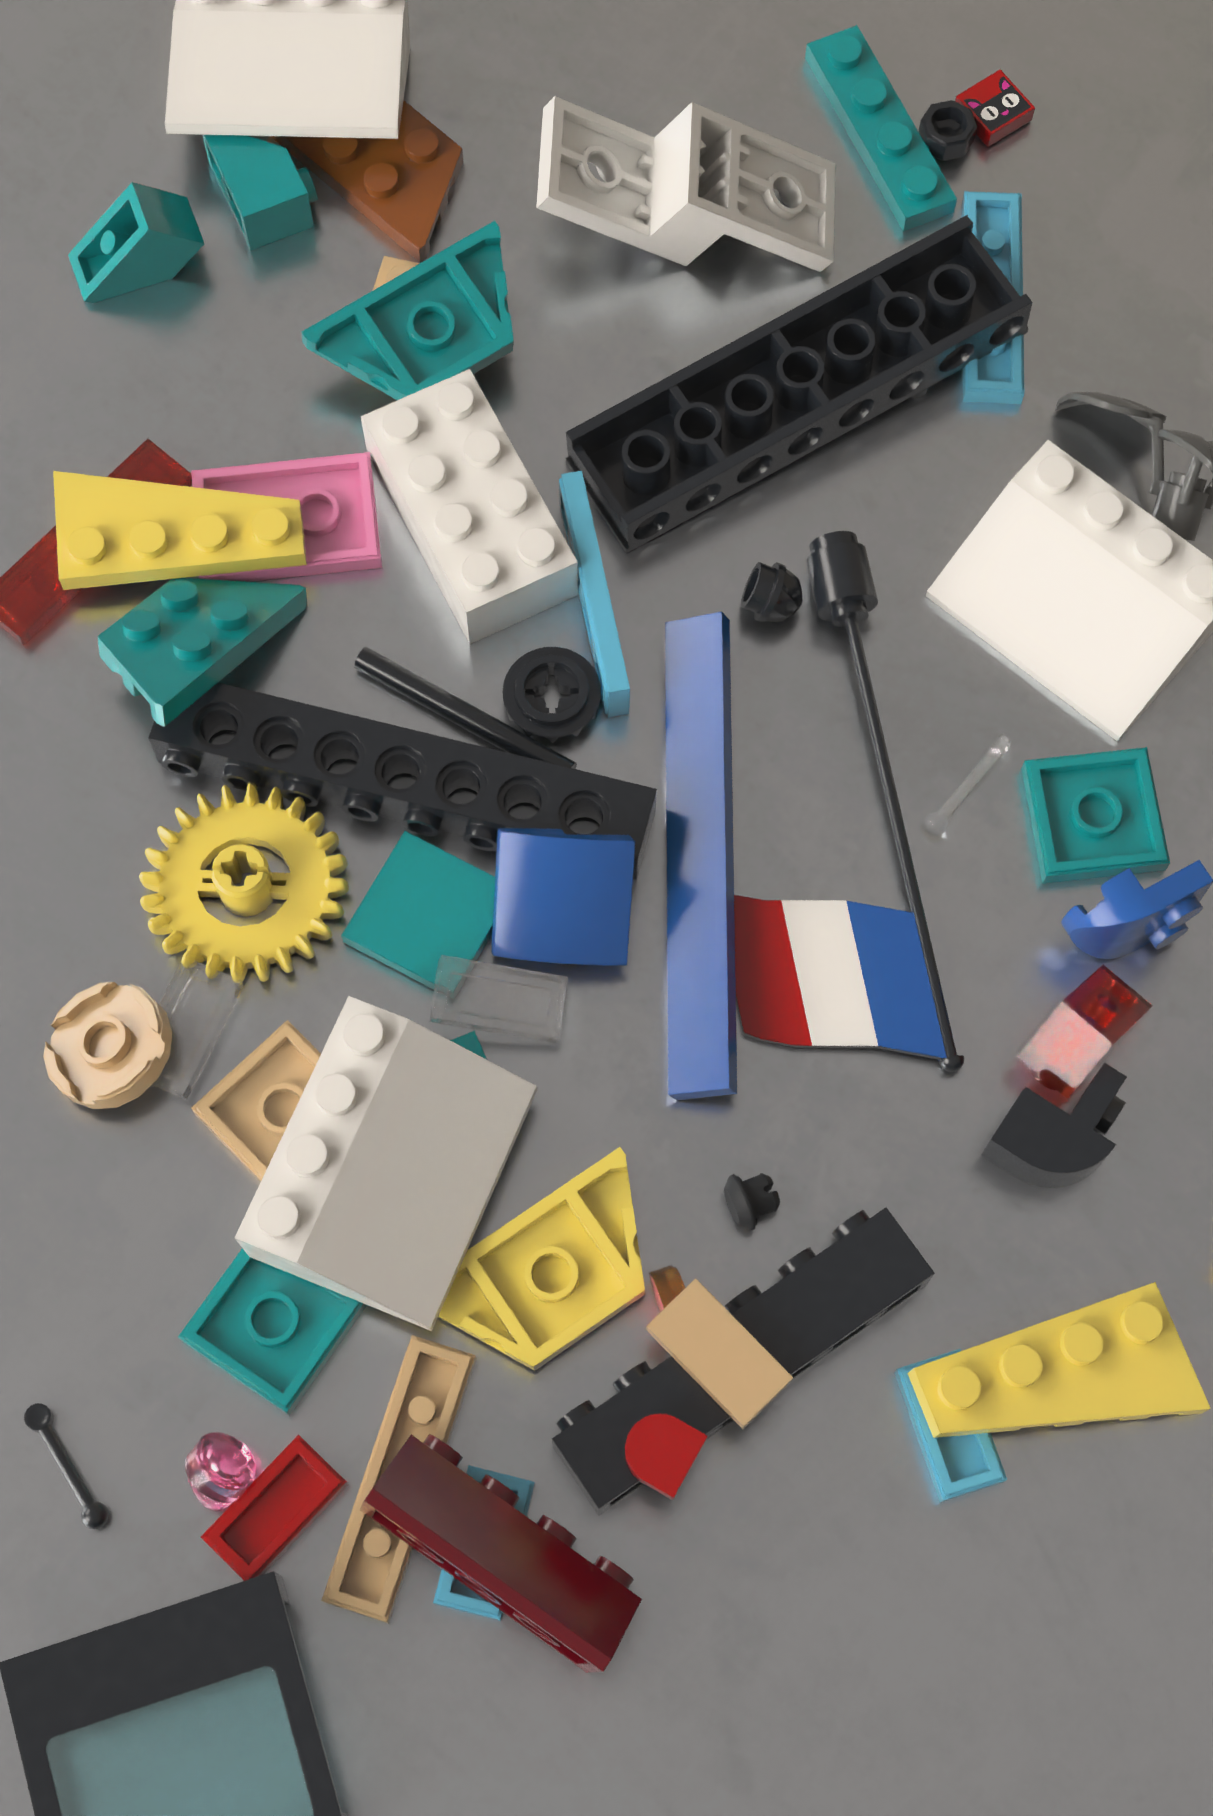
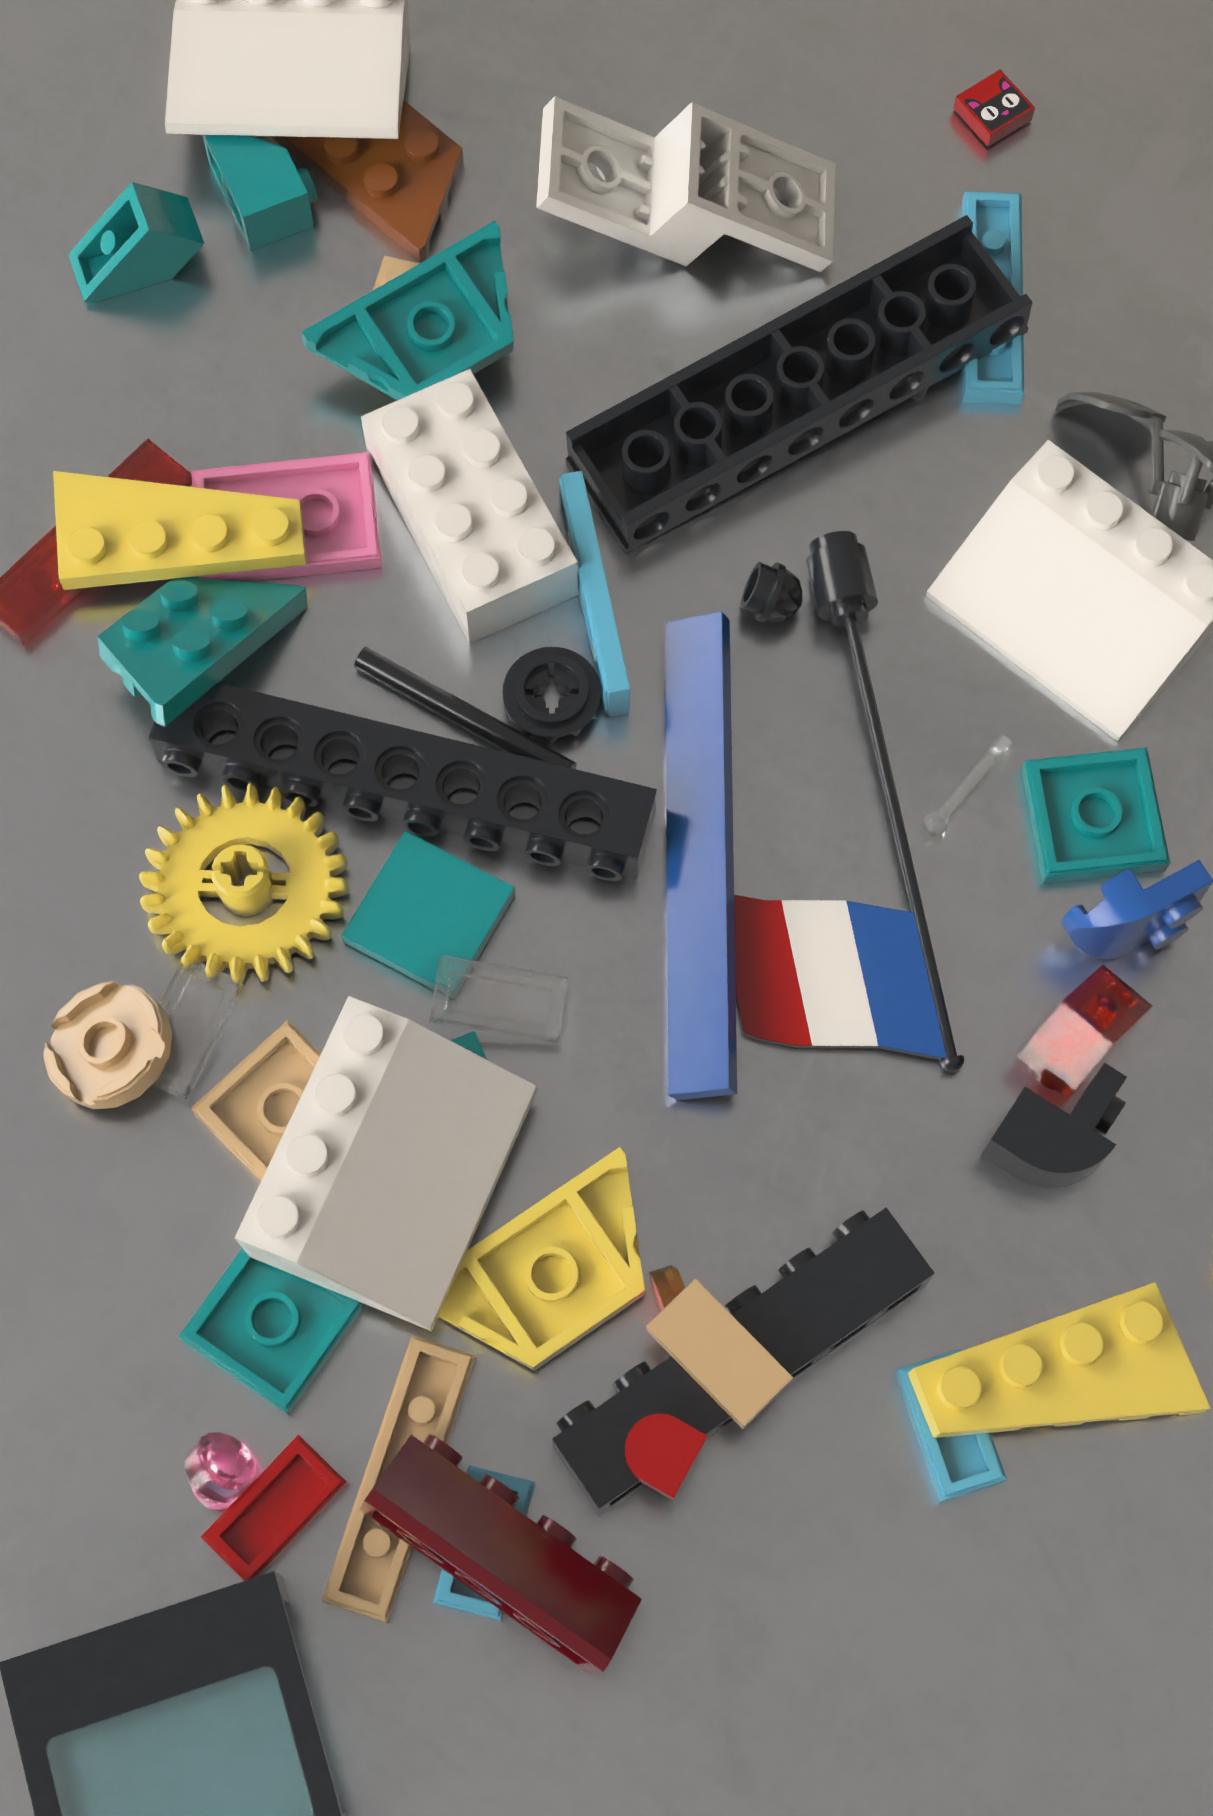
(40, 1420): black hinge -> none
(562, 897): blue slope -> none
(749, 1199): black piece -> none
(880, 128): teal plate -> none
(948, 130): black tile -> none

